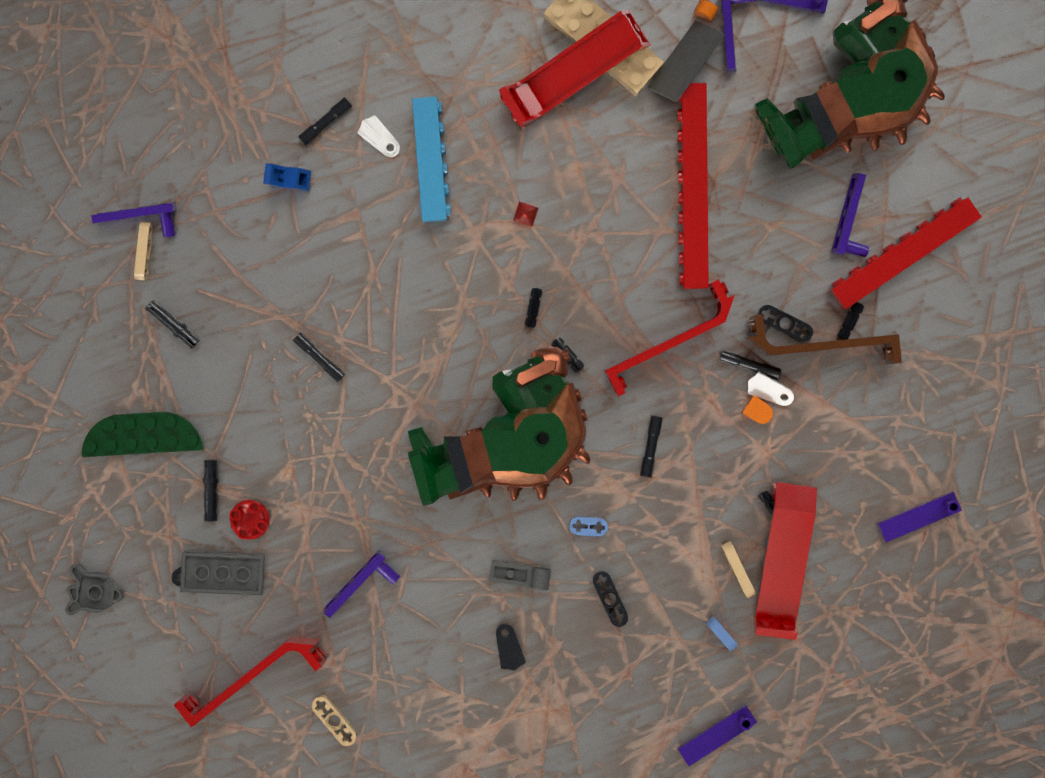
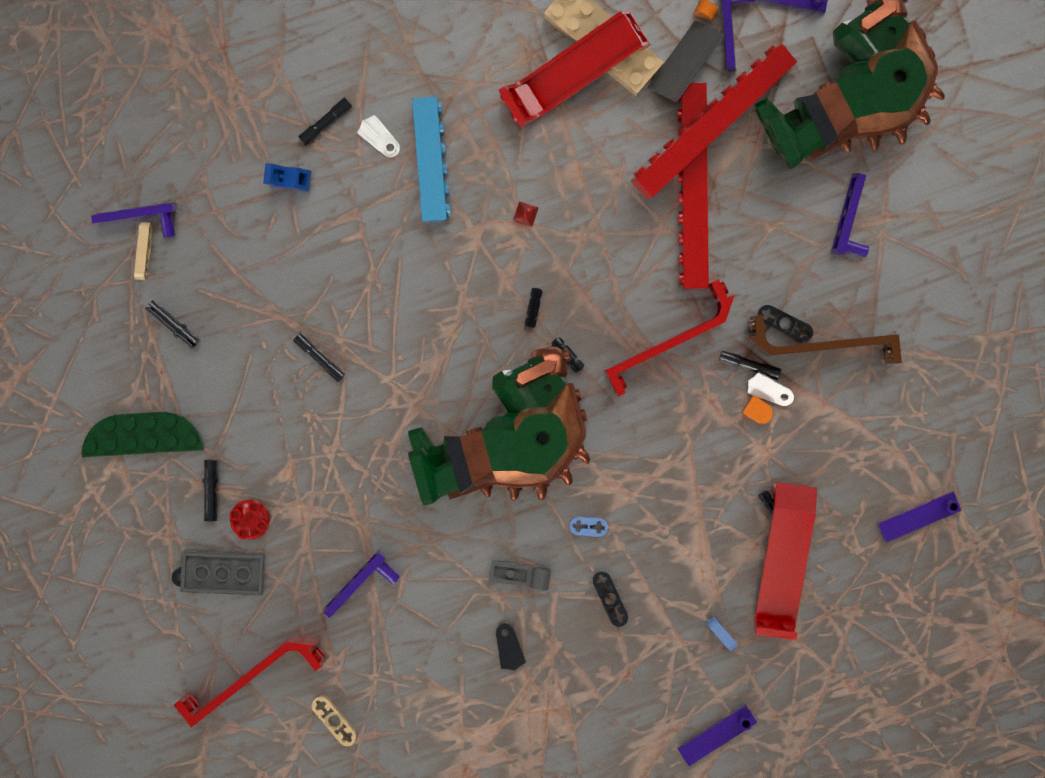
(92, 591): dark grey tile -> none
(653, 434): black piece -> none
(713, 121): none -> red brick
(738, 569): tan beam -> none
(850, 321): black axle -> none
(905, 253): red brick -> none

